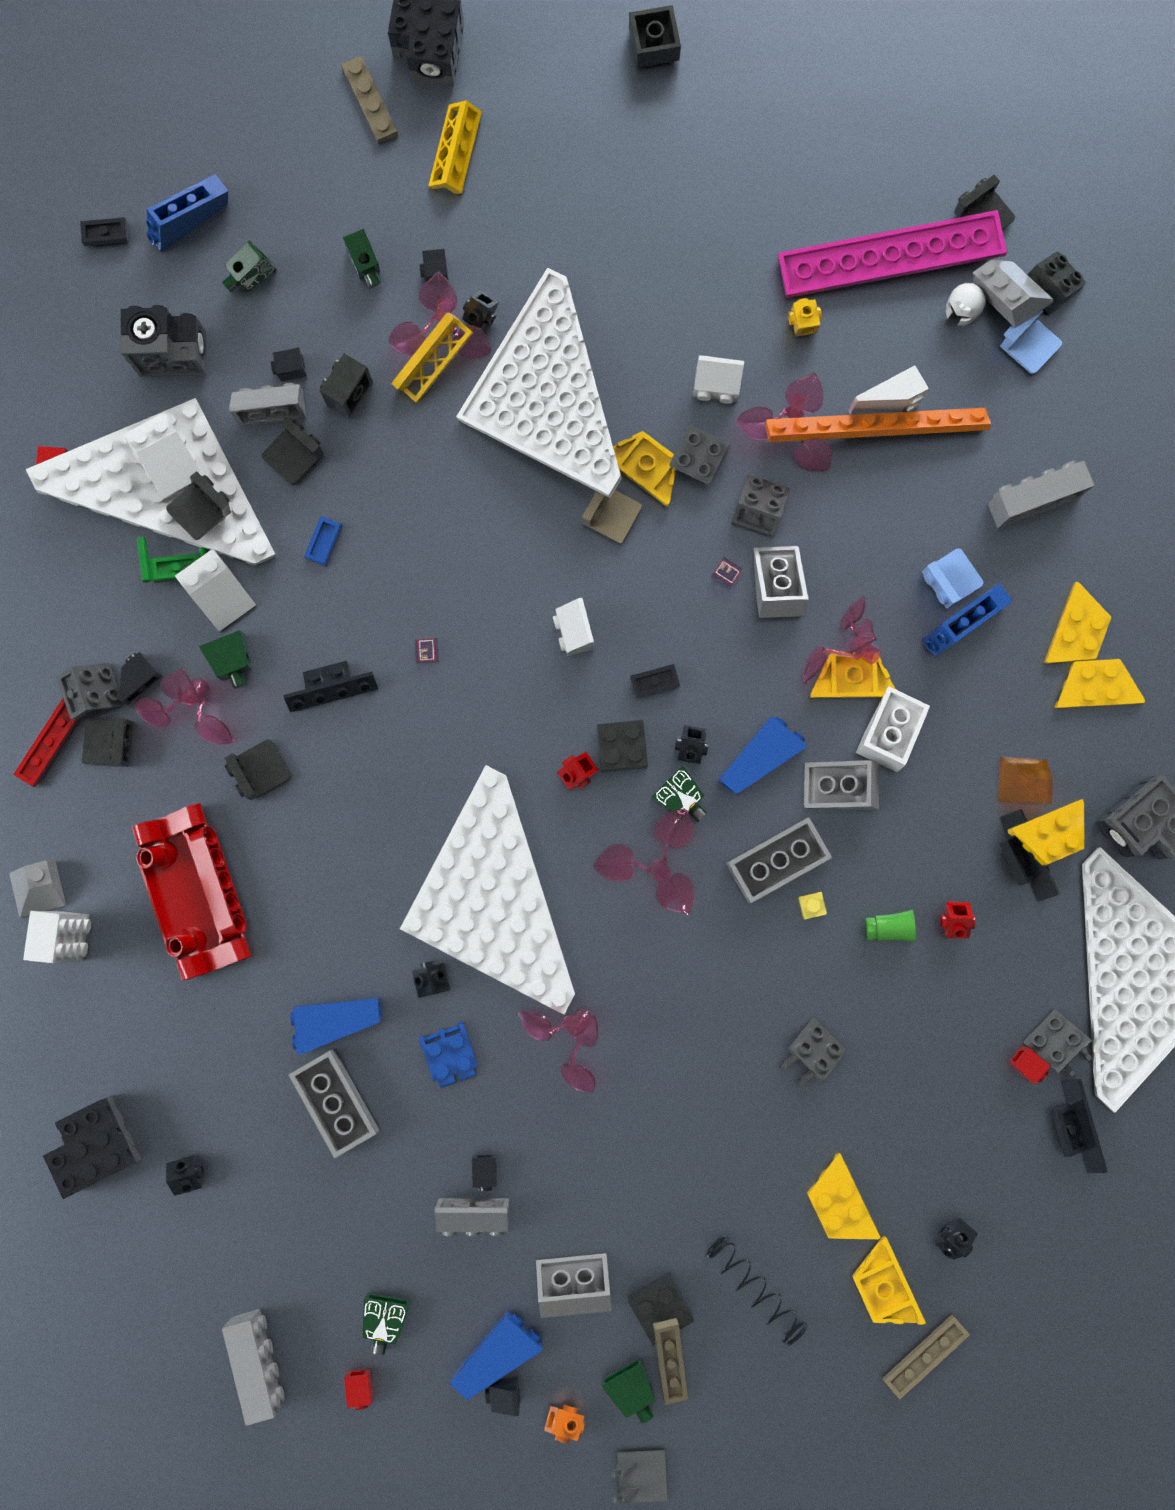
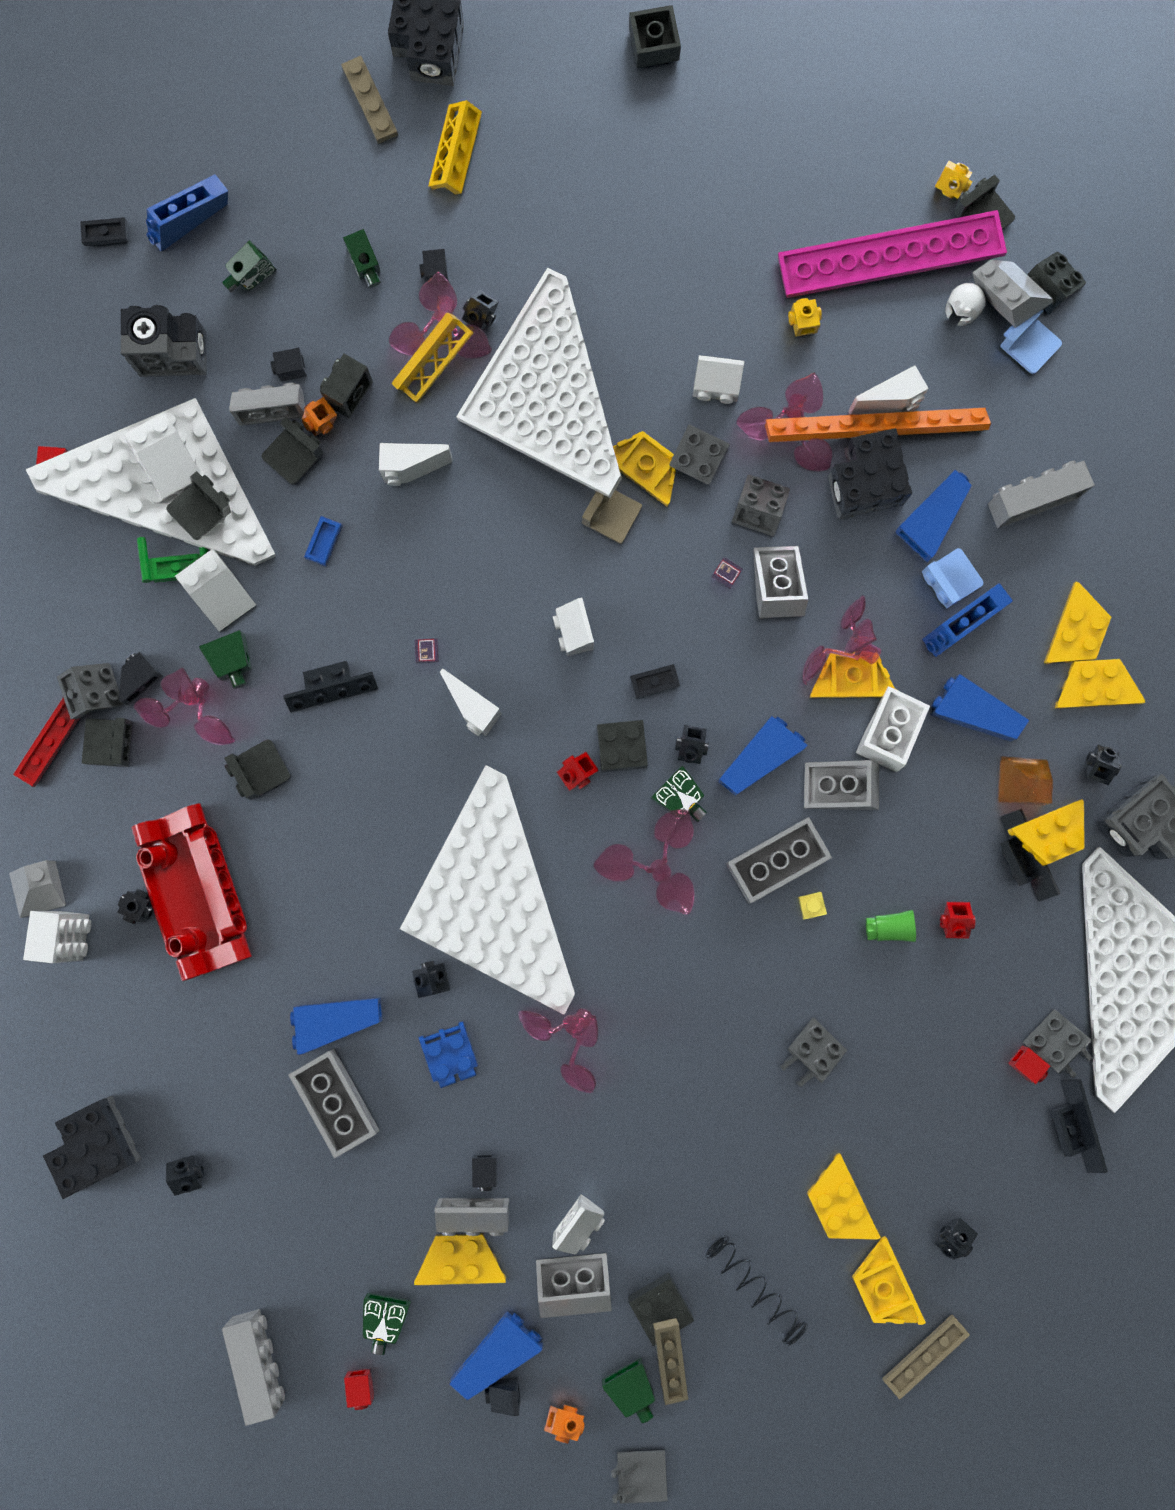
(143, 906): none -> black brick
(319, 417): none -> orange brick
(410, 461): none -> white slope
(459, 1261): none -> yellow wing
(476, 710): none -> white slope
(577, 1226): none -> white slope
(872, 477): none -> black piece
(932, 519): none -> blue slope
(954, 180): none -> yellow brick
(977, 710): none -> blue slope
(1103, 764): none -> black brick

